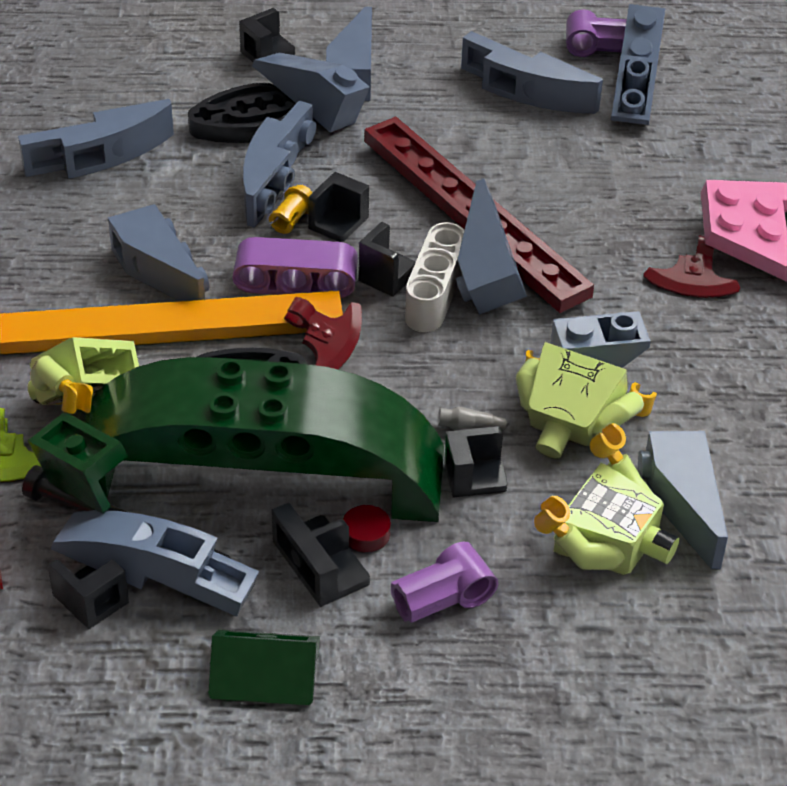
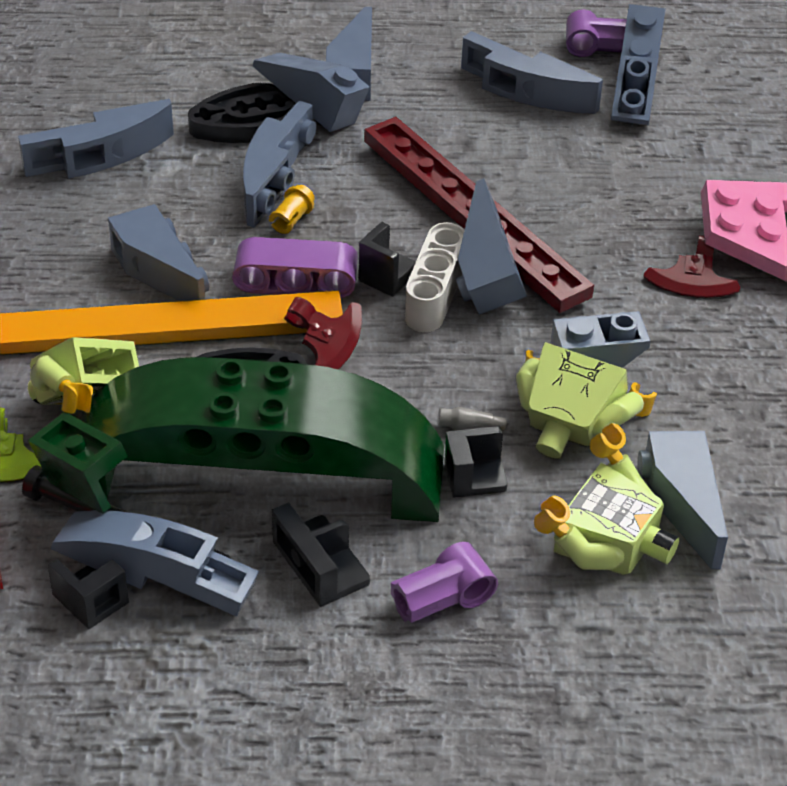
(262, 36): black panel -> none
(263, 667): dark green panel -> none
(338, 207): black panel -> none
(367, 528): dark red tile -> none

